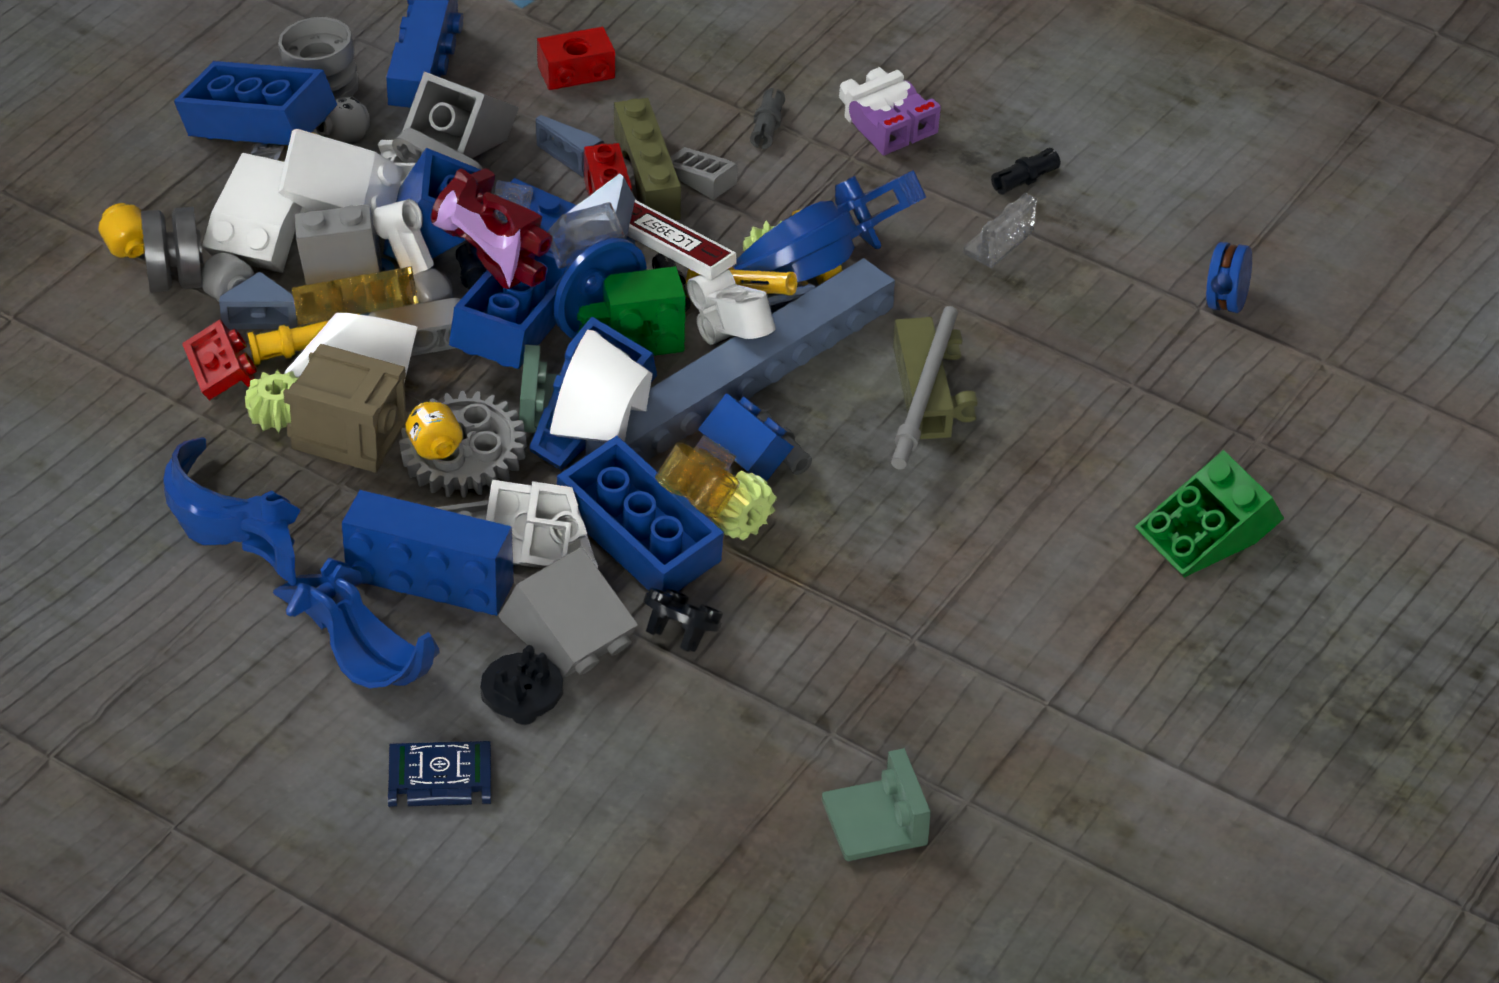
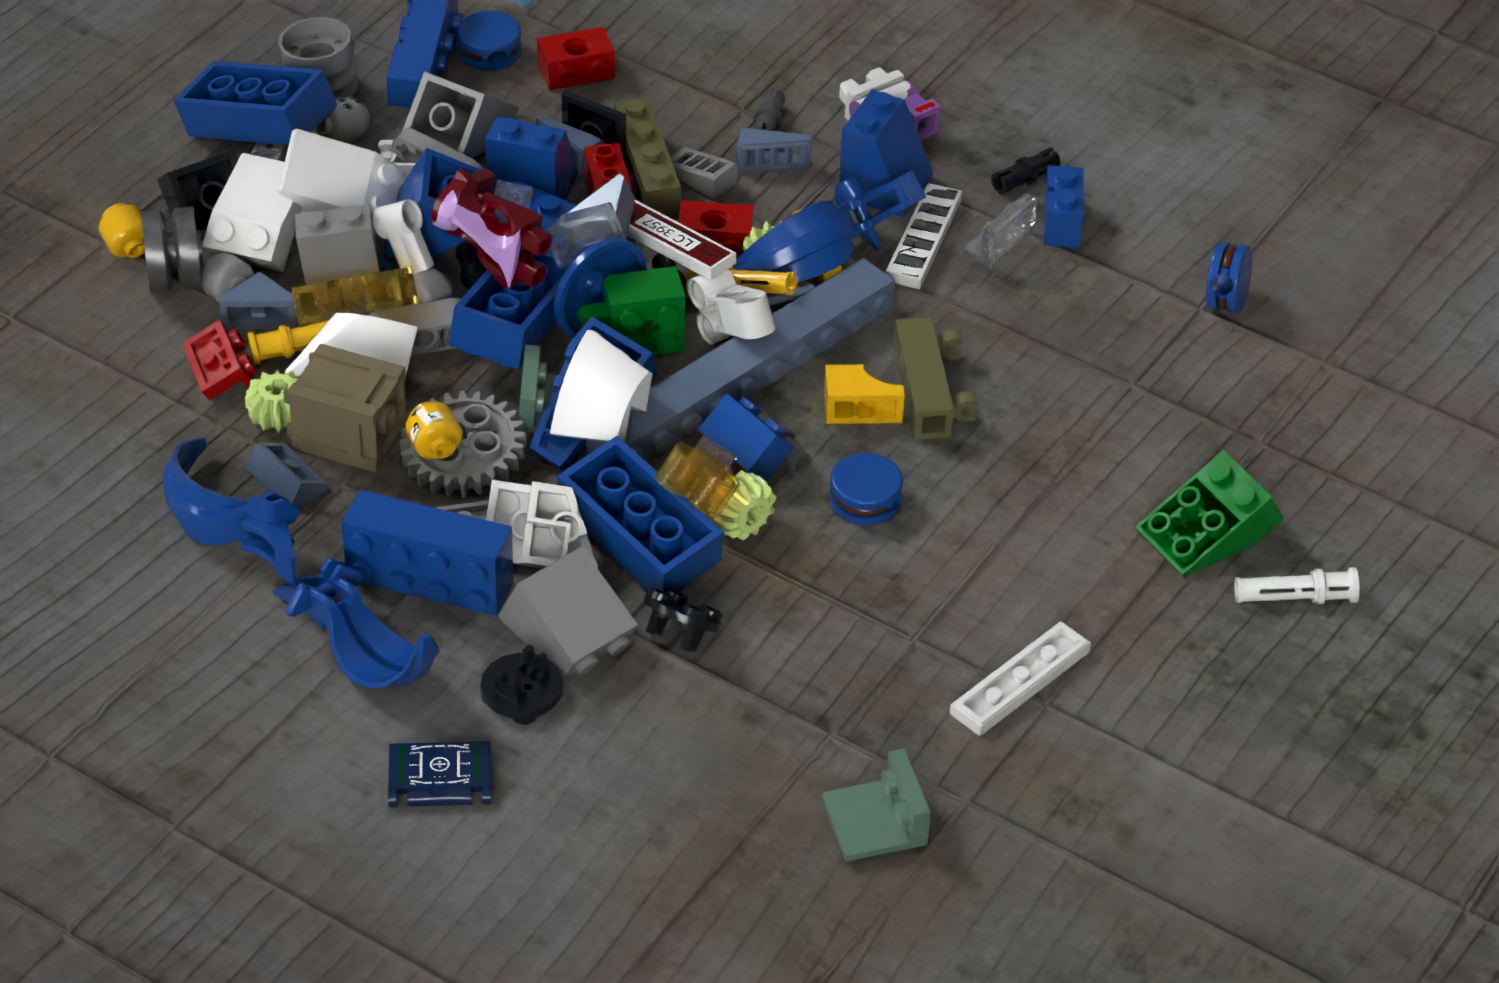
(198, 186): none -> black slope
(284, 472): none -> sand blue slope
(489, 40): none -> blue head
(532, 155): none -> blue slope
(594, 119): none -> black slope
(719, 222): none -> red brick
(754, 141): none -> sand blue slope
(858, 398): none -> yellow arch
(865, 489): none -> blue head
(881, 146): none -> blue slope
(909, 432): light grey bar -> none
(924, 235): none -> tile
(1020, 678): none -> white tile
(1063, 206): none -> blue piece
(1316, 586): none -> white pin

